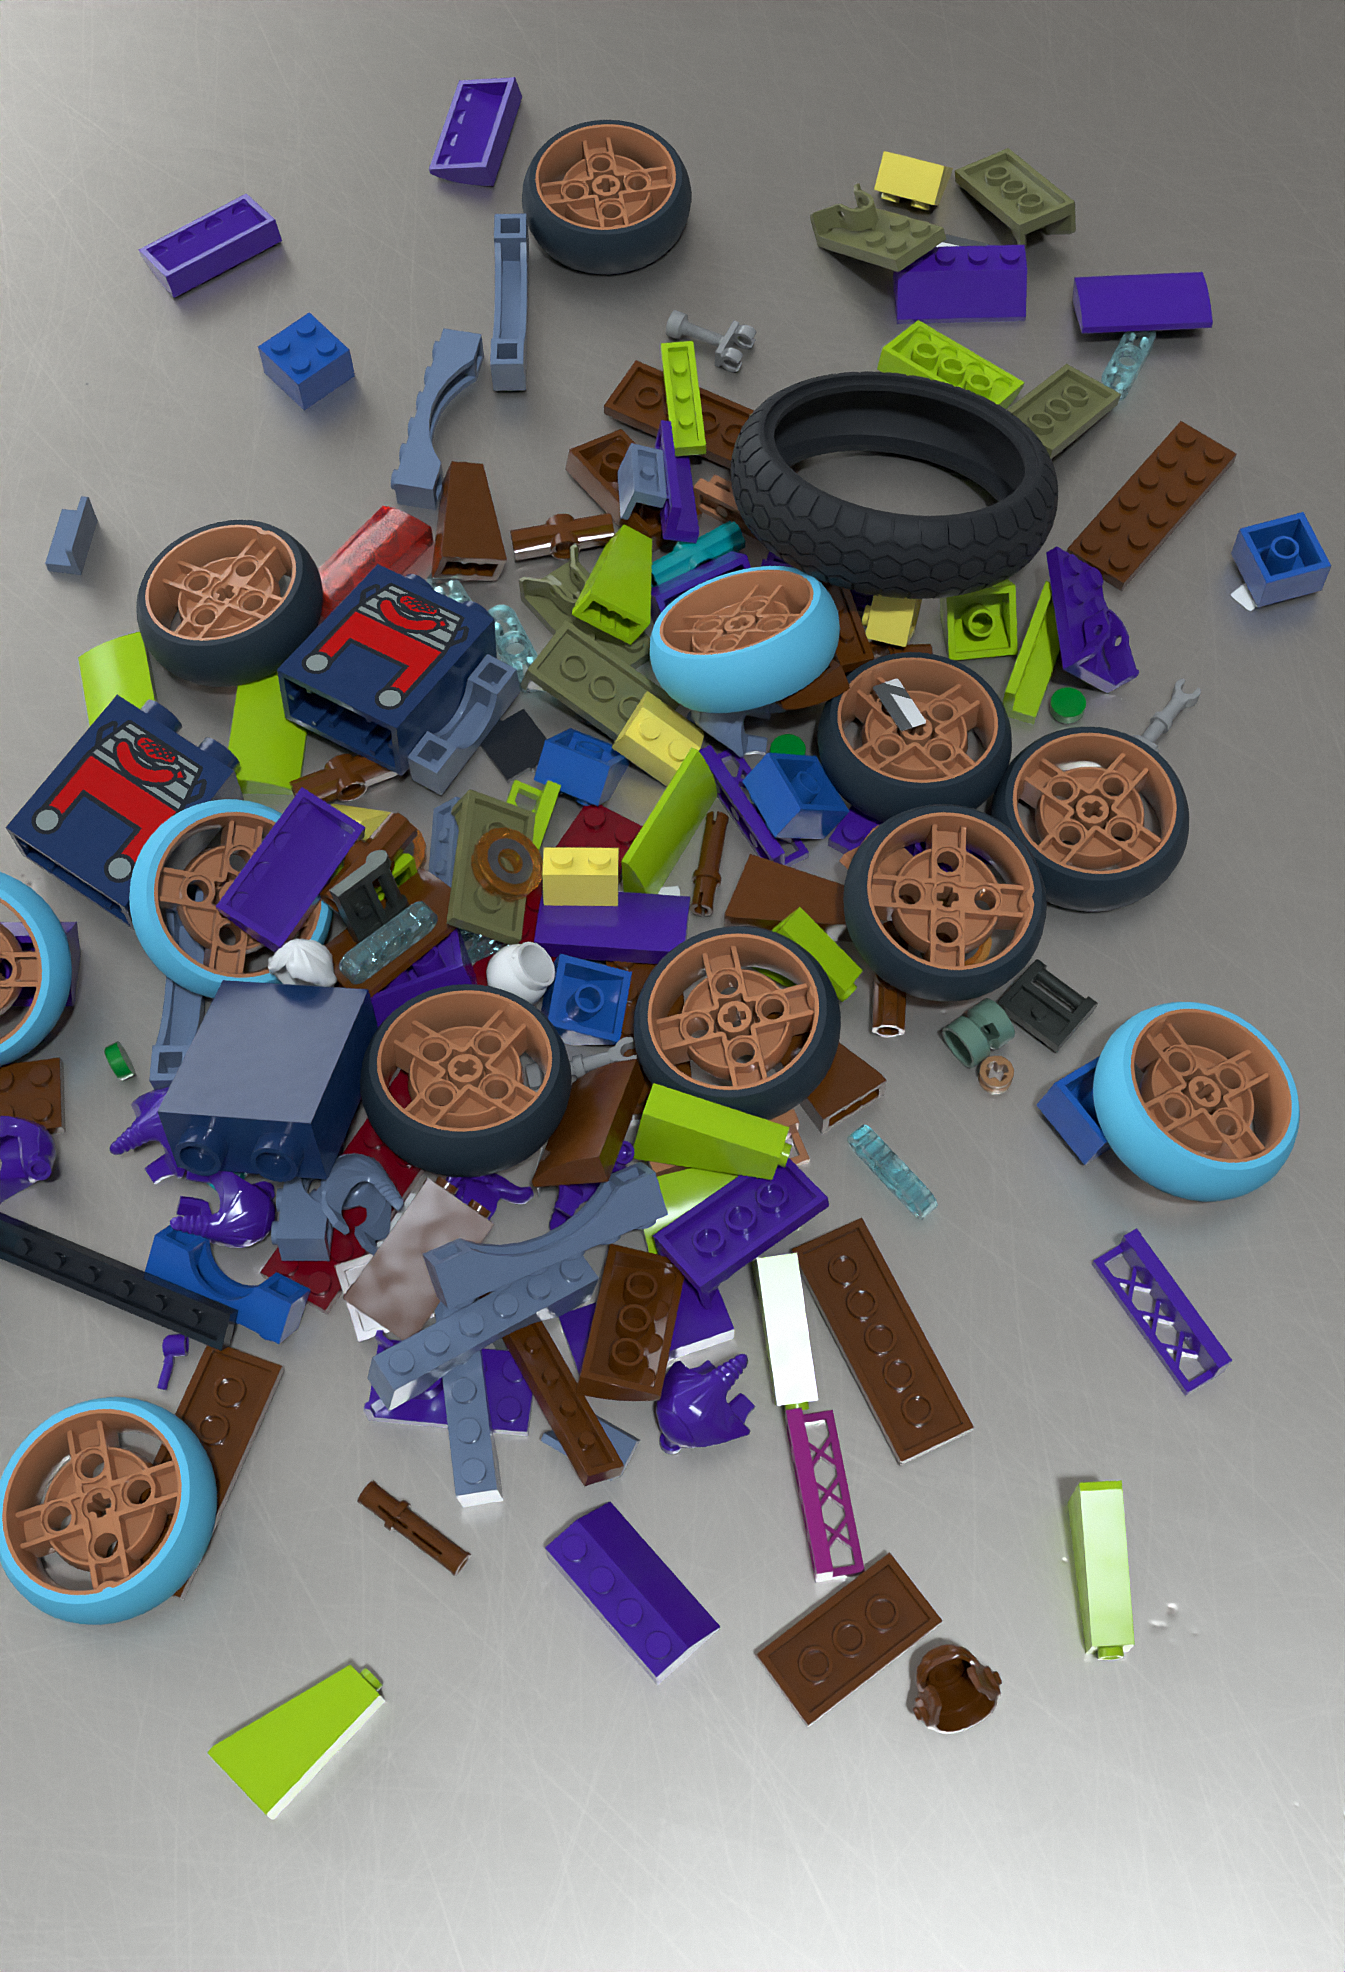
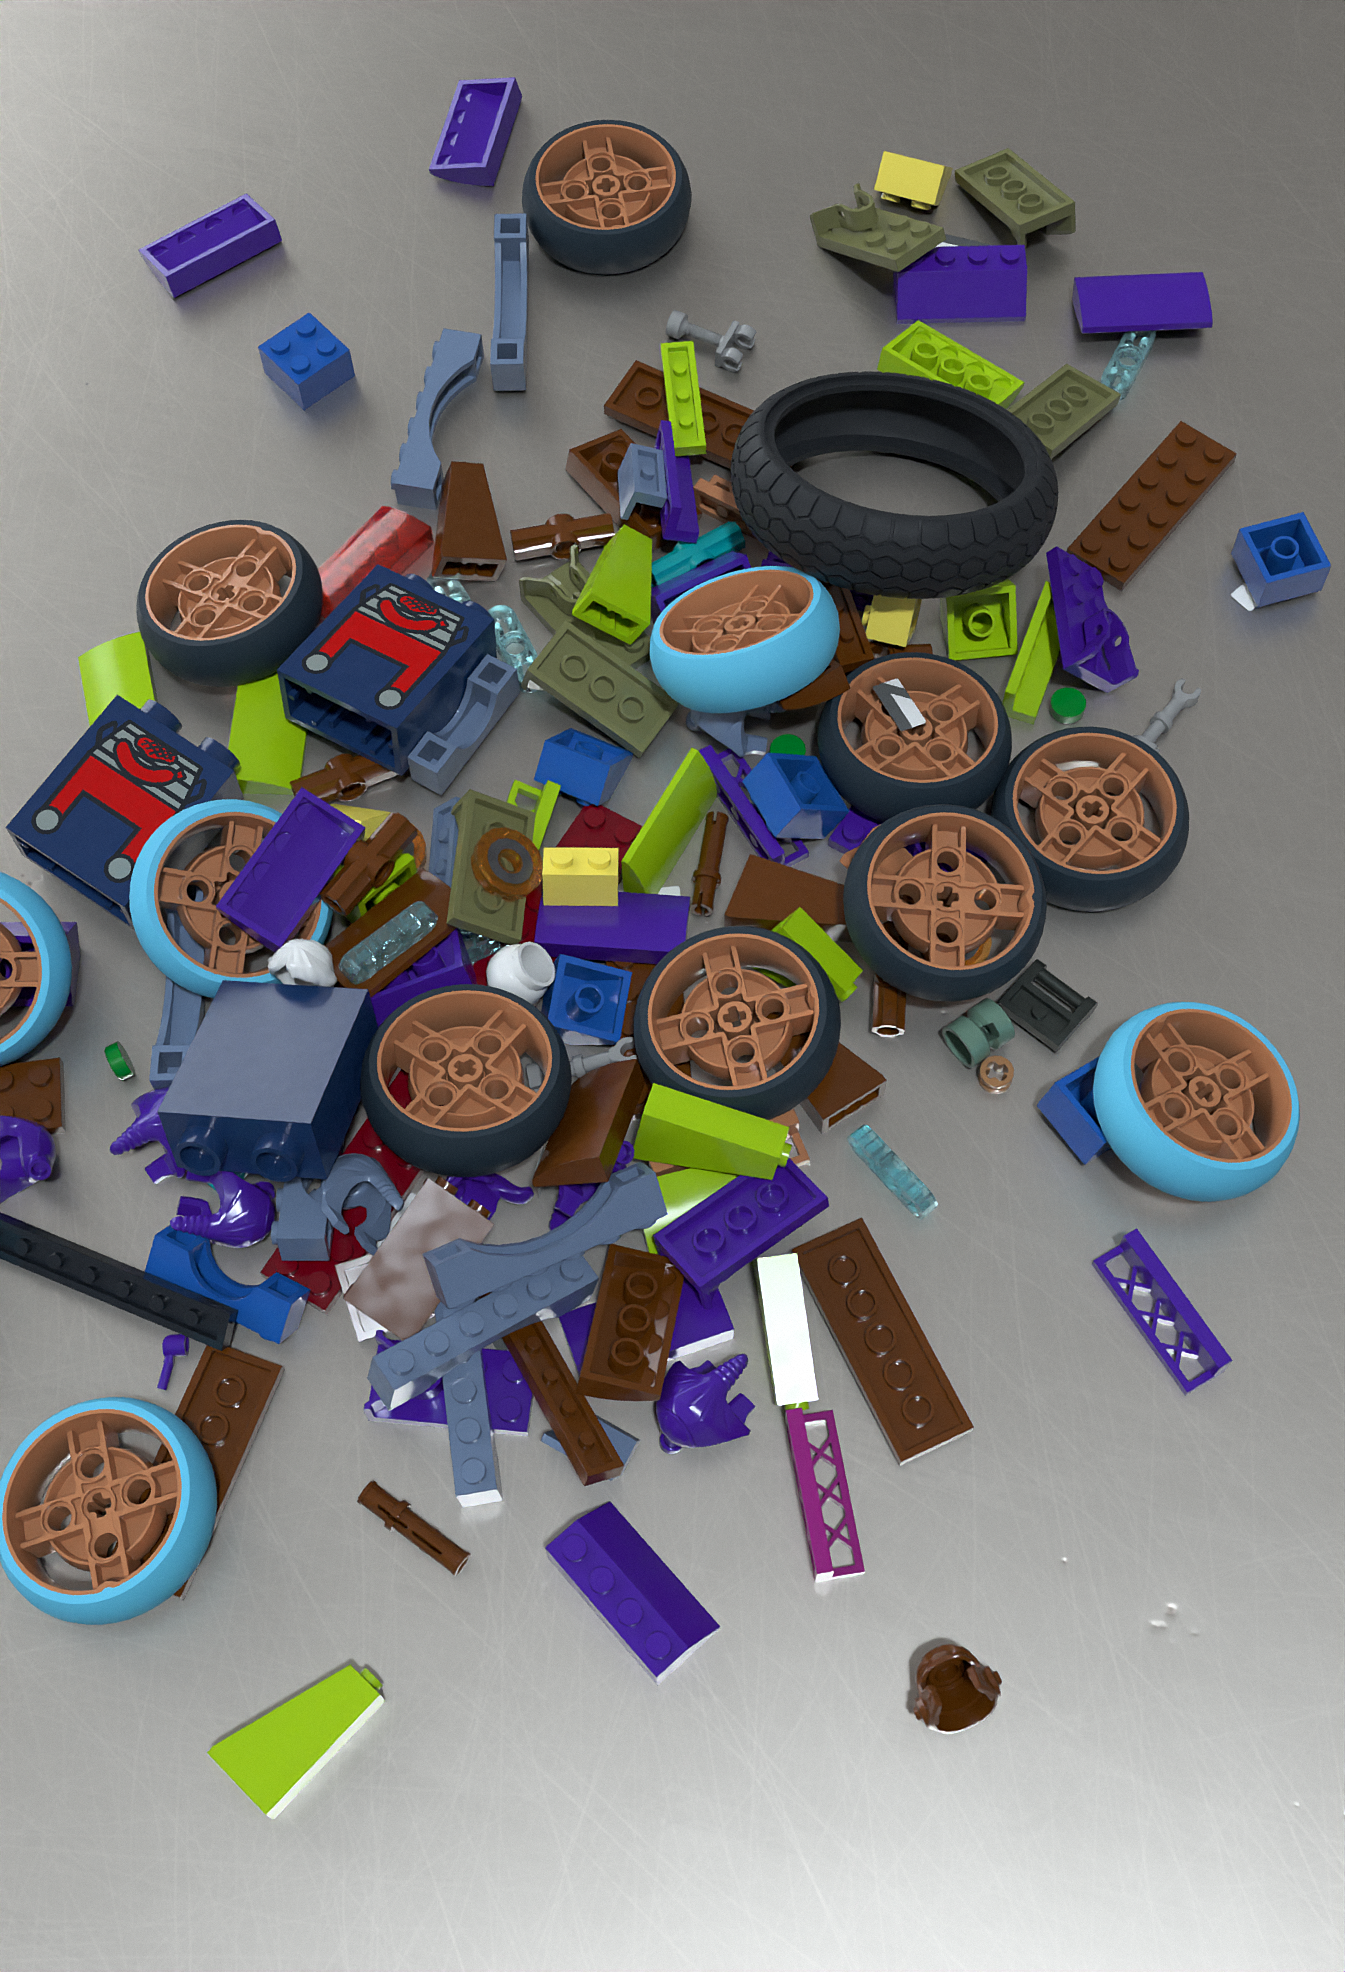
(72, 539): sand blue panel -> none
(359, 901): pearl dark grey plate -> none
(514, 745): black piece -> none
(657, 738): light yellow slope -> none
(848, 1639): reddish brown plate -> none
(1102, 1568): slope -> none

